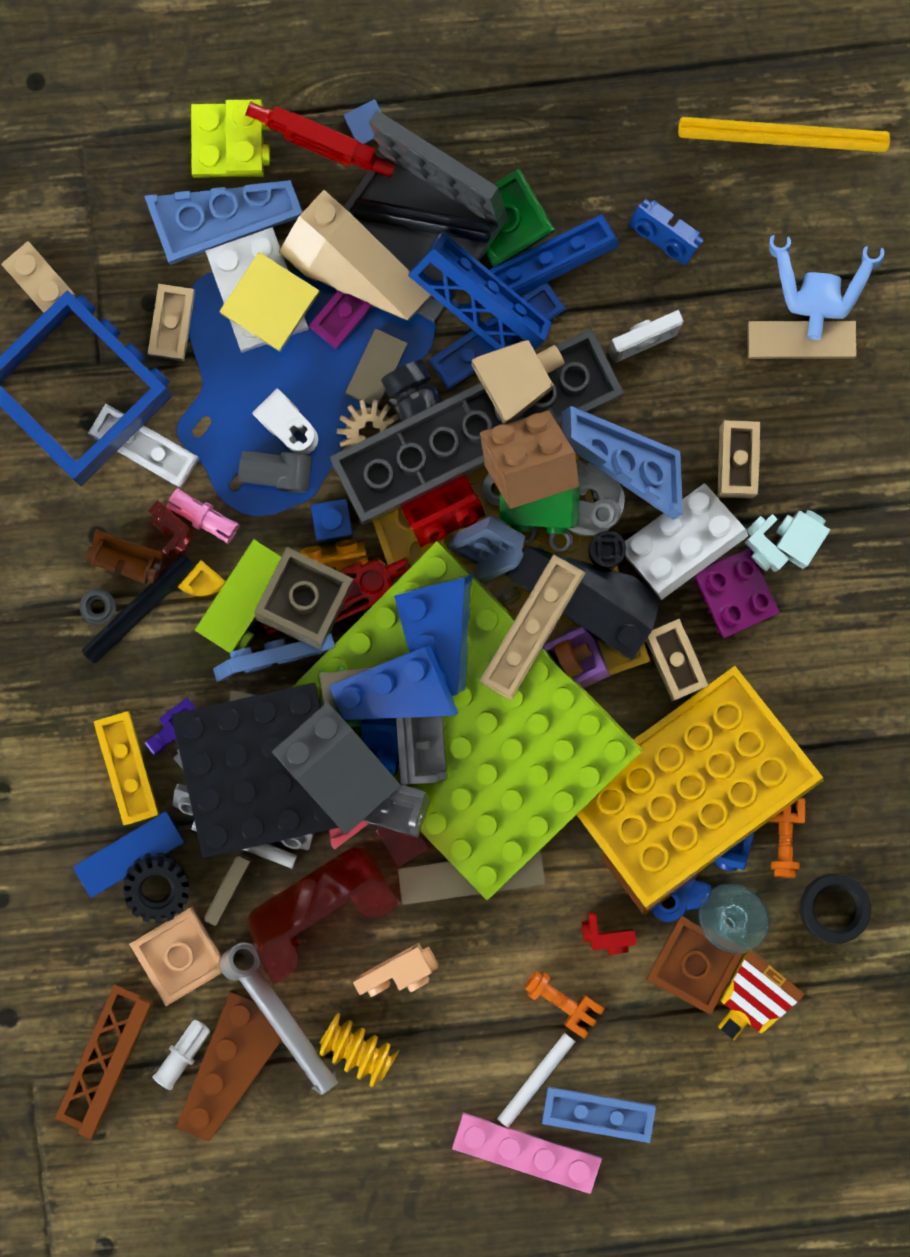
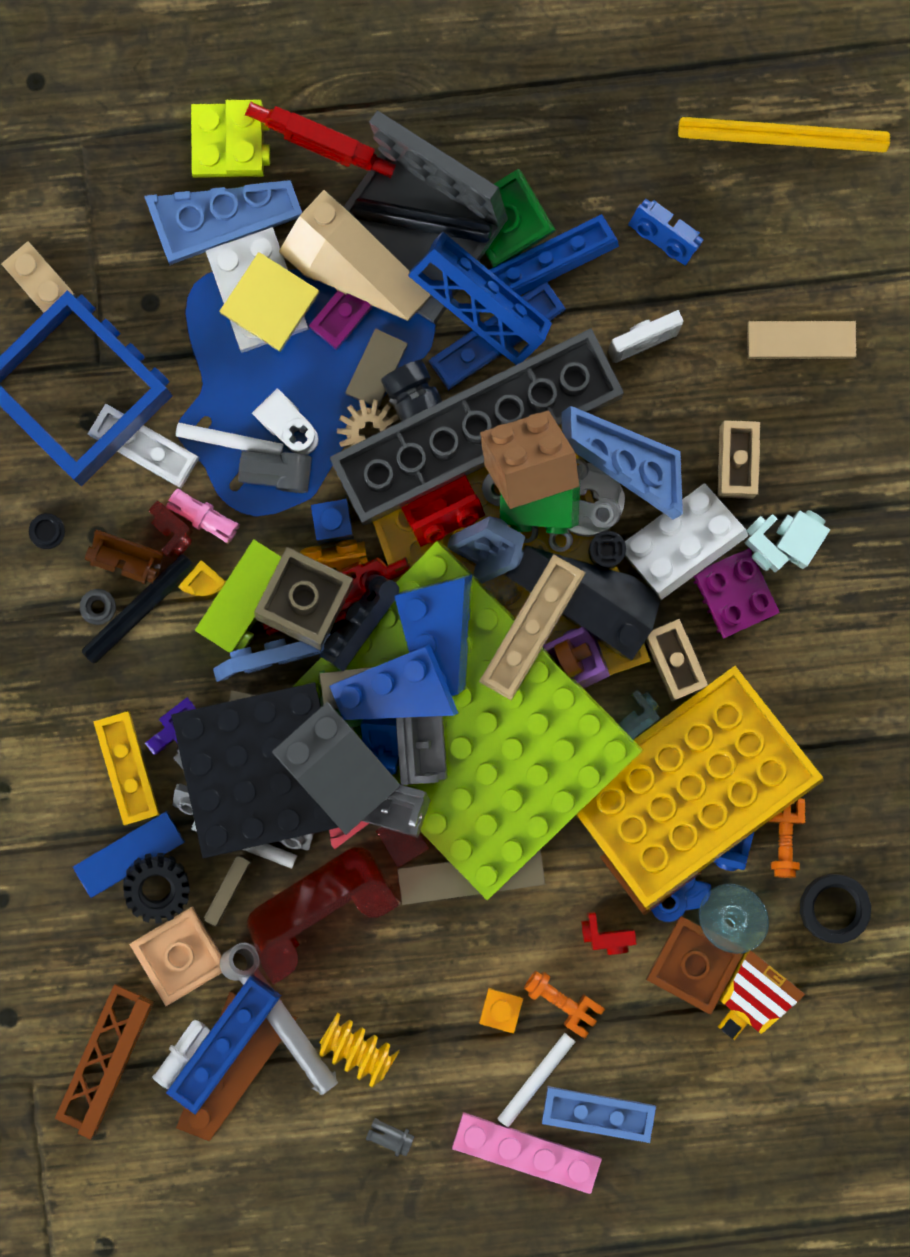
(46, 531): none -> black plate
(171, 322): tan plate -> none
(223, 1044): none -> blue tile
(228, 439): none -> white bar
(358, 122): medium blue tile -> none
(360, 621): none -> black plate
(392, 1139): none -> dark grey pin
(407, 969): light nougat plate -> none
(501, 1010): none -> light orange plate
(516, 377): tan torso -> none
(635, 724): none -> clear light blue bracket
(821, 292): light blue piece -> none

